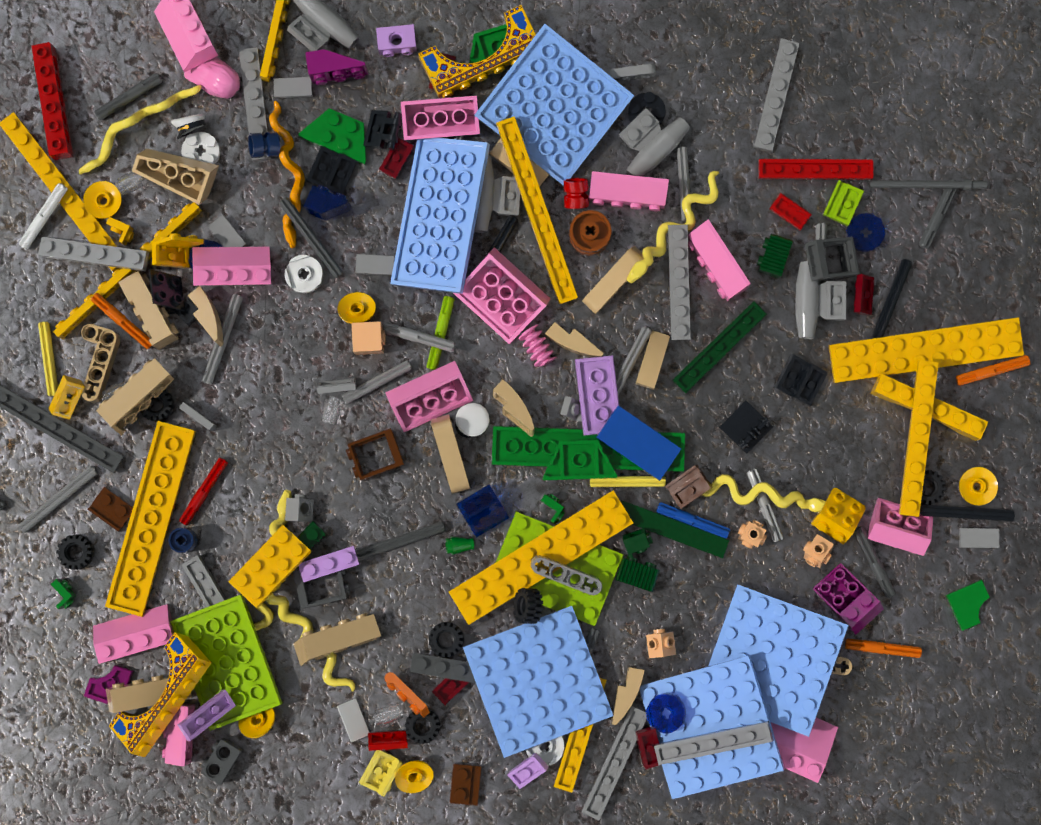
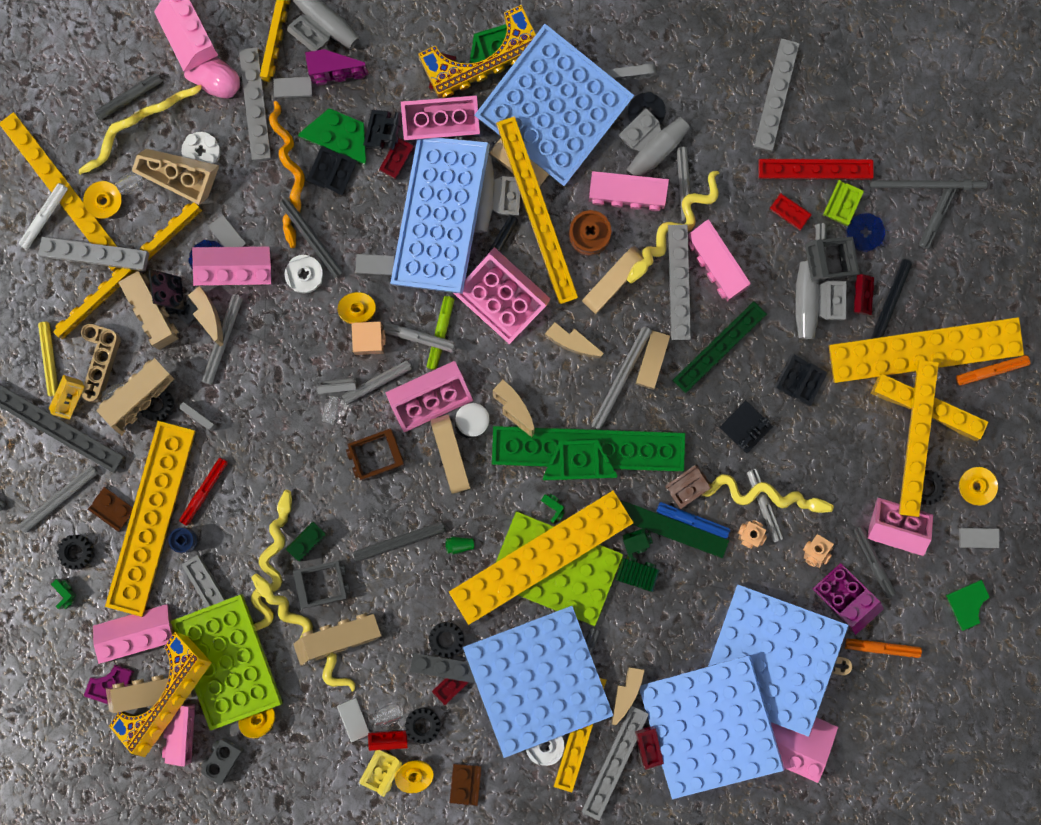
(52, 101): red brick -> none
(118, 227): yellow bracket -> none
(121, 320): orange axle -> none
(174, 250): yellow bracket -> none
(187, 124): piece -> none
(206, 715): lavender plate -> none
(264, 144): dark blue wheel -> none
(270, 566): yellow plate -> none
(299, 509): light grey brick -> none
(325, 204): clear blue slope -> none
(328, 564): lavender plate -> none
(386, 35): lavender brick -> none
(406, 694): orange plate -> none
(482, 510): clear blue slope -> none
(527, 770): lavender plate -> none
(528, 606): black tyre -> none
(536, 347): bright pink piece -> none
(567, 572): light grey beam -> none
(571, 409): light grey bracket -> none
(576, 194): red wheel -> none
(596, 392): lavender tile -> none
(629, 481): light yellow axle -> none
(638, 443): blue tile -> none
(659, 721): clear blue plate -> none
(661, 644): light nougat brick -> none
(713, 743): light grey plate -> none
(774, 256): dark green brick -> none
(839, 516): yellow bracket -> none
(967, 513): black axle -> none

